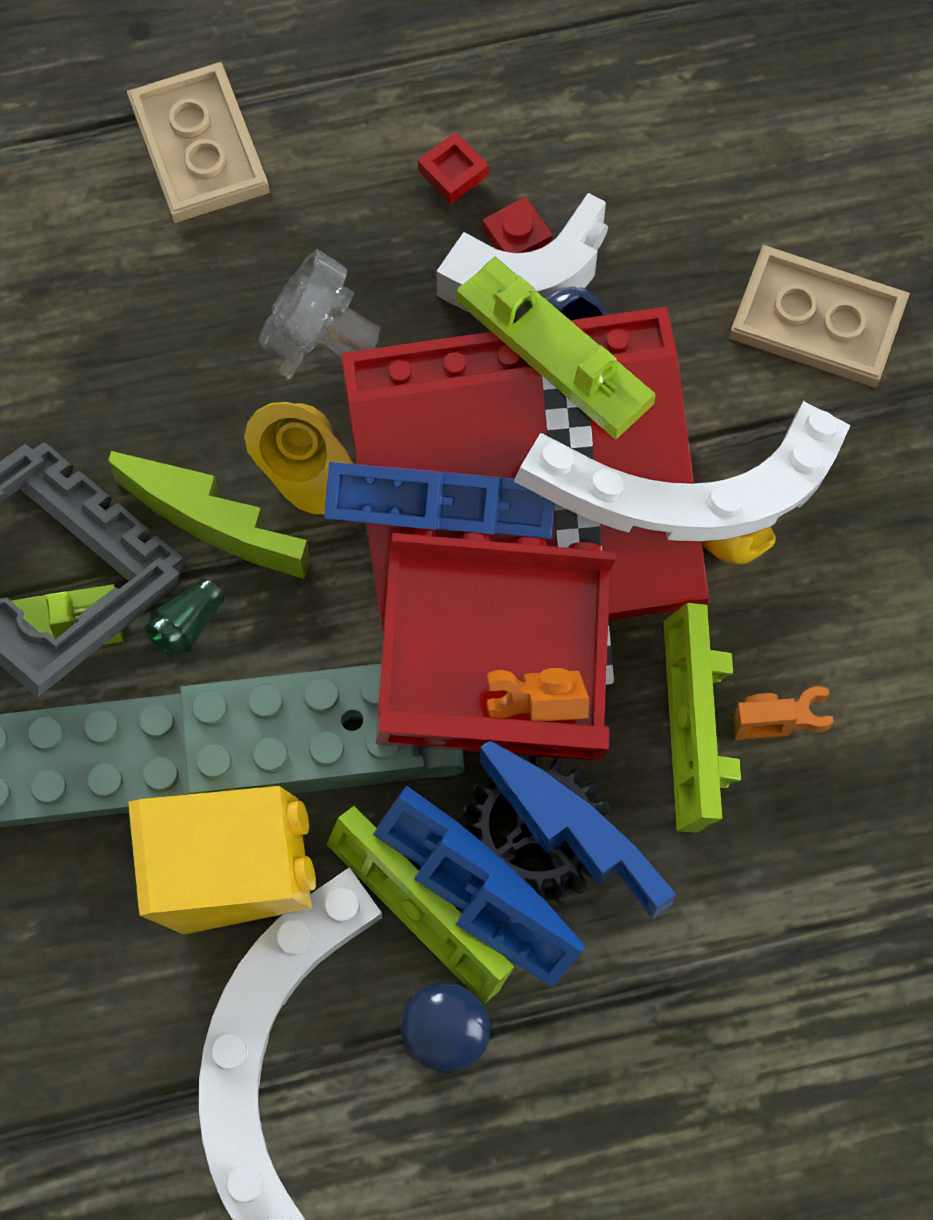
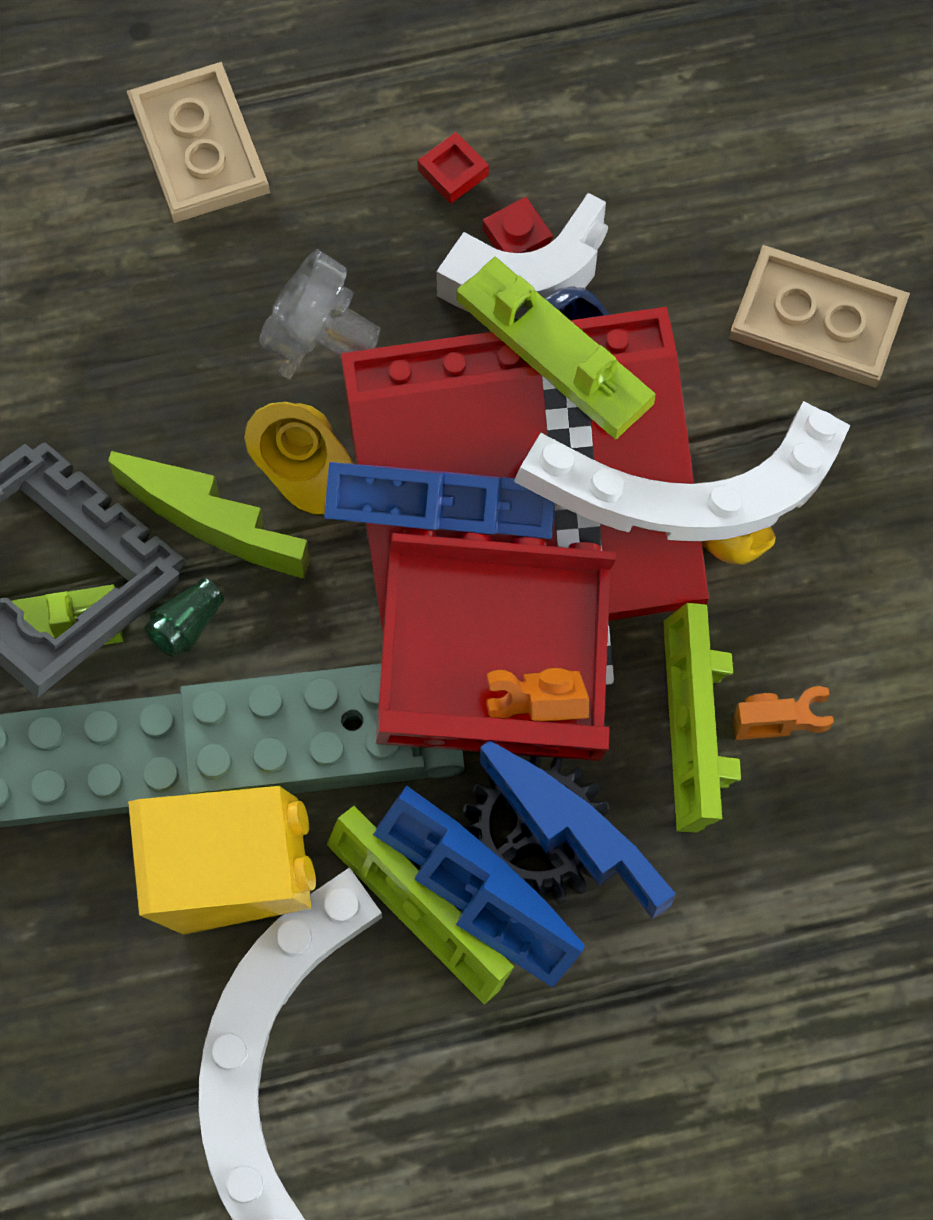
(445, 1027): dark blue hair -> none

